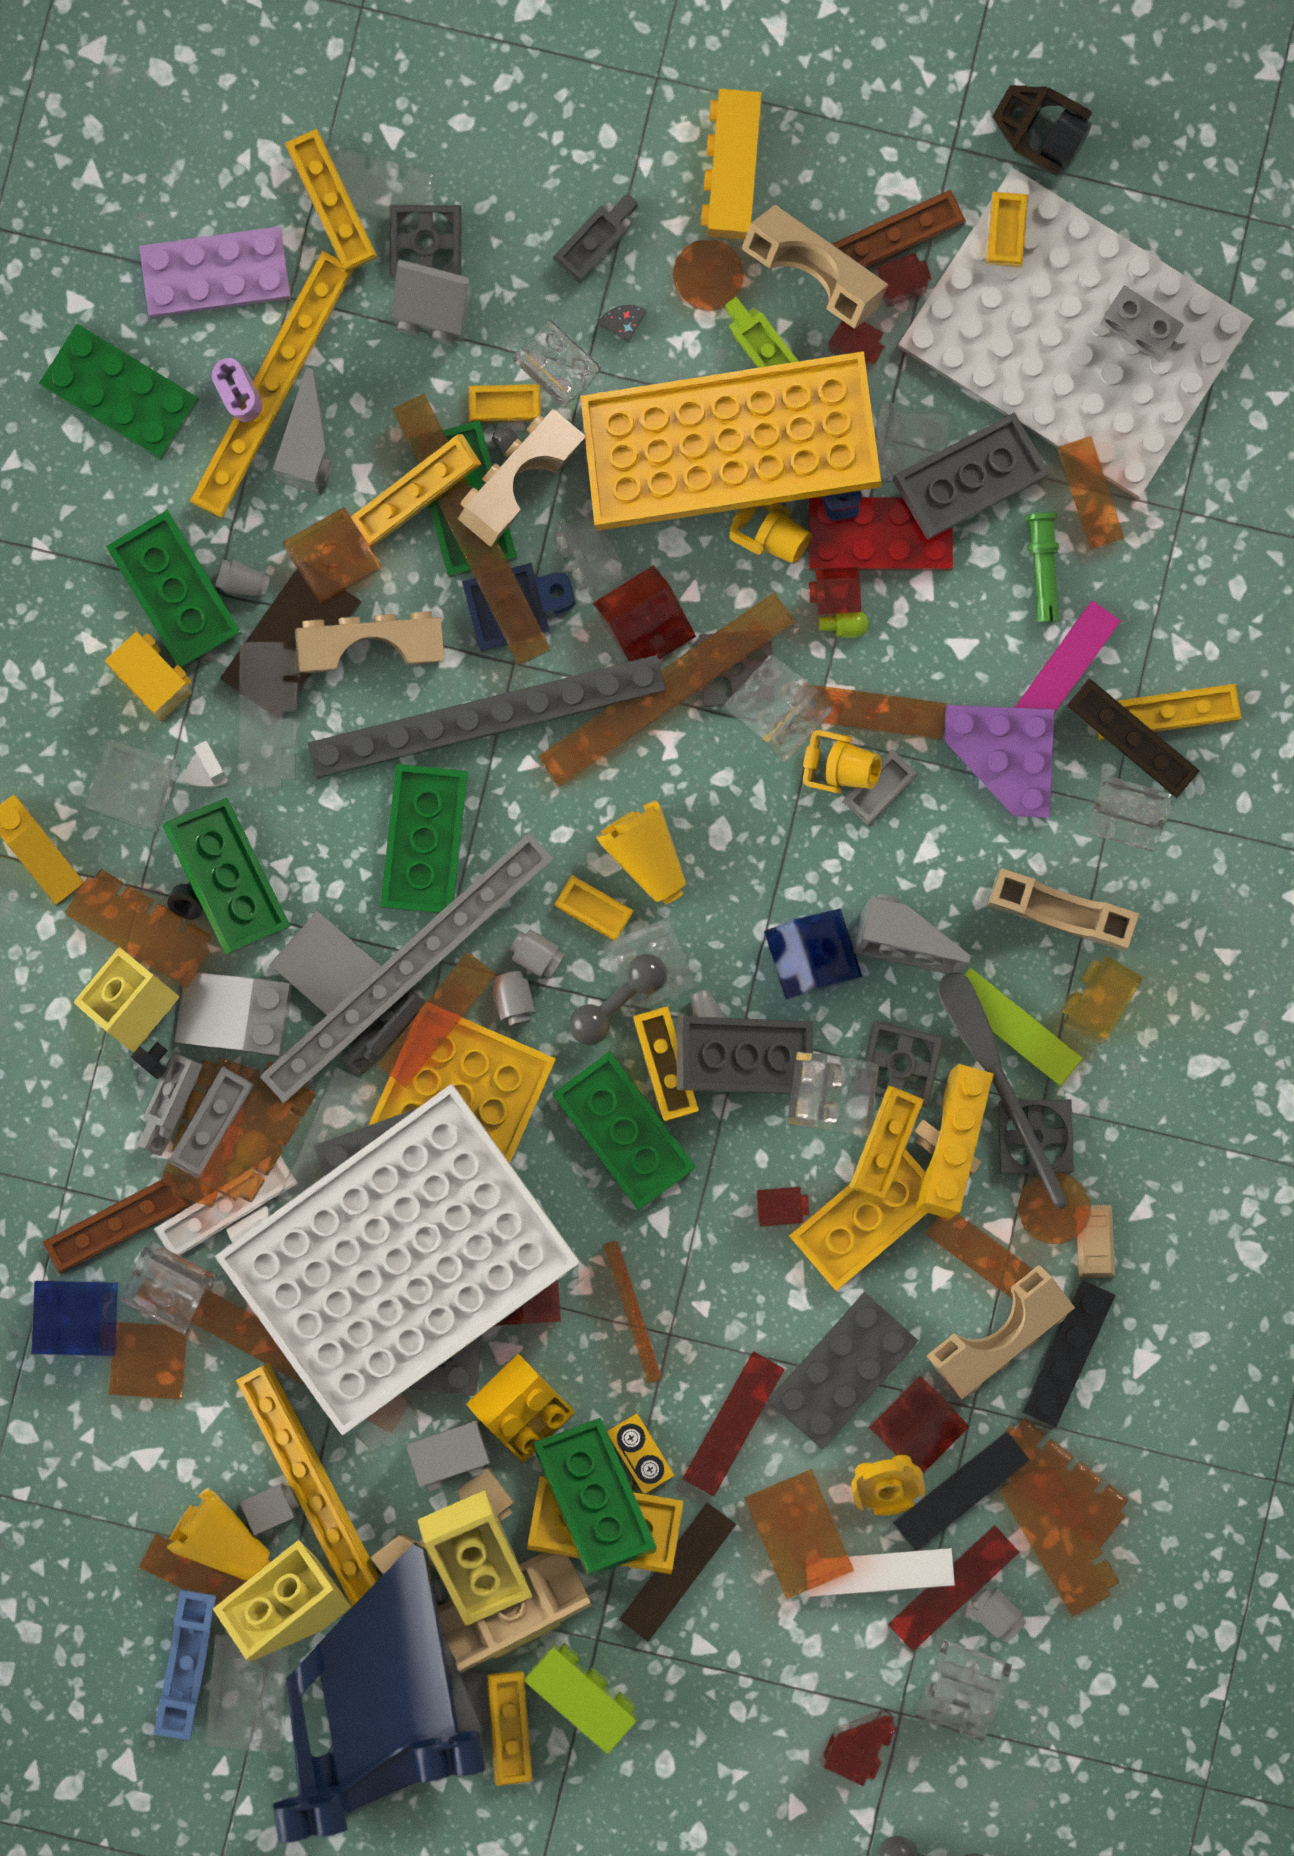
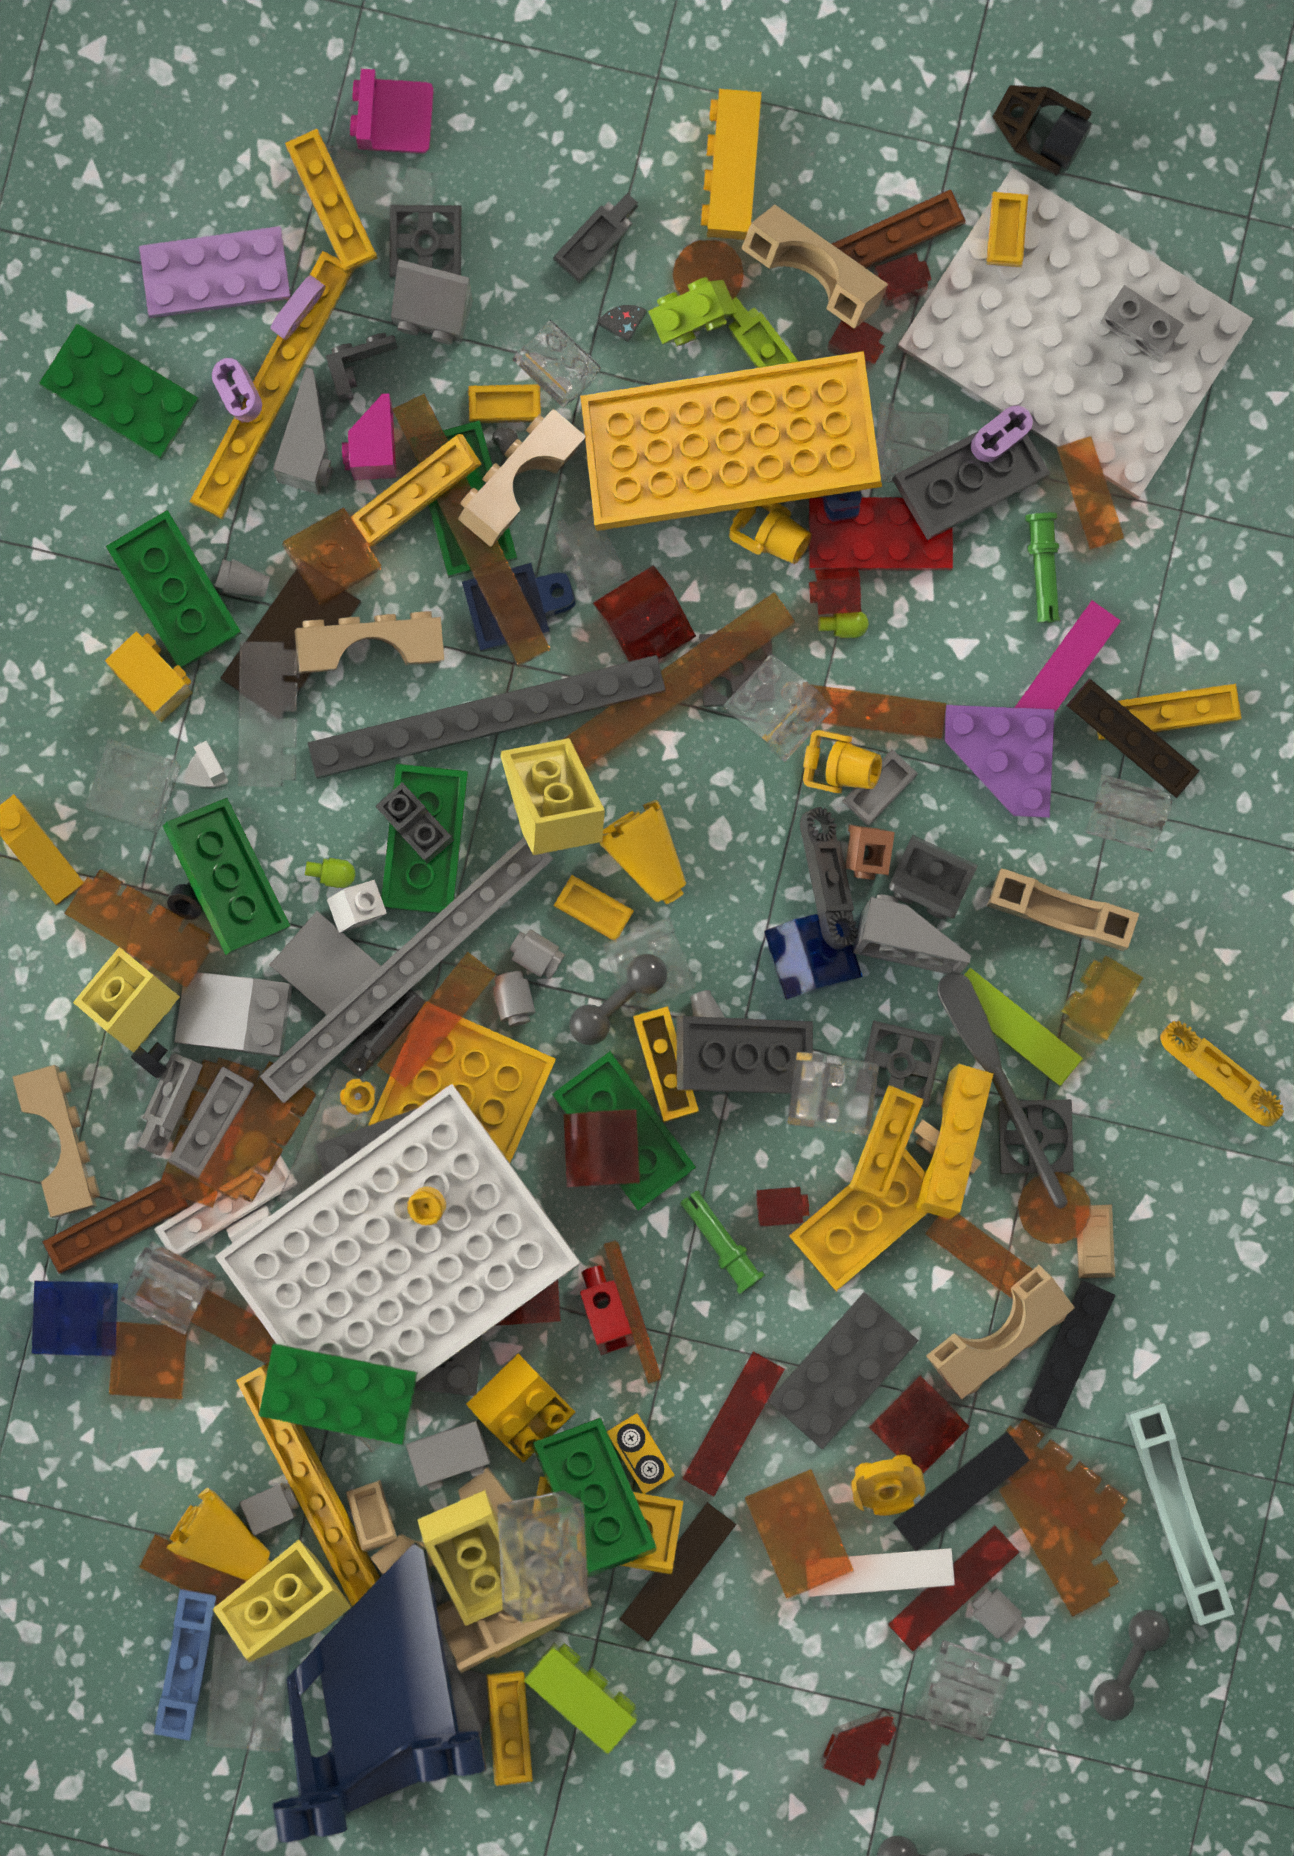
(68, 1186): none -> tan arch
(297, 307): none -> lavender beam
(332, 872): none -> lime cylinder
(338, 1394): none -> green plate
(346, 353): none -> dark grey bracket
(356, 906): none -> white brick
(365, 1103): none -> yellow plate
(371, 1516): none -> tan tile
(372, 443): none -> dark pink slope
(392, 114): none -> dark pink bracket
(414, 823): none -> dark grey slope
(426, 1206): none -> yellow tile
(543, 1556): none -> clear brick
(553, 796): none -> light yellow slope
(601, 1148): none -> clear red slope
(610, 1323): none -> red torso
(700, 308): none -> lime brick
(732, 1257): none -> bright green pin
(828, 878): none -> dark grey plate
(880, 850): none -> nougat brick
(932, 878): none -> dark grey bracket
(1006, 440): none -> lavender beam
(1114, 1697): none -> dark grey piece
(1178, 1514): none -> light aqua arch
(1221, 1073): none -> yellow plate

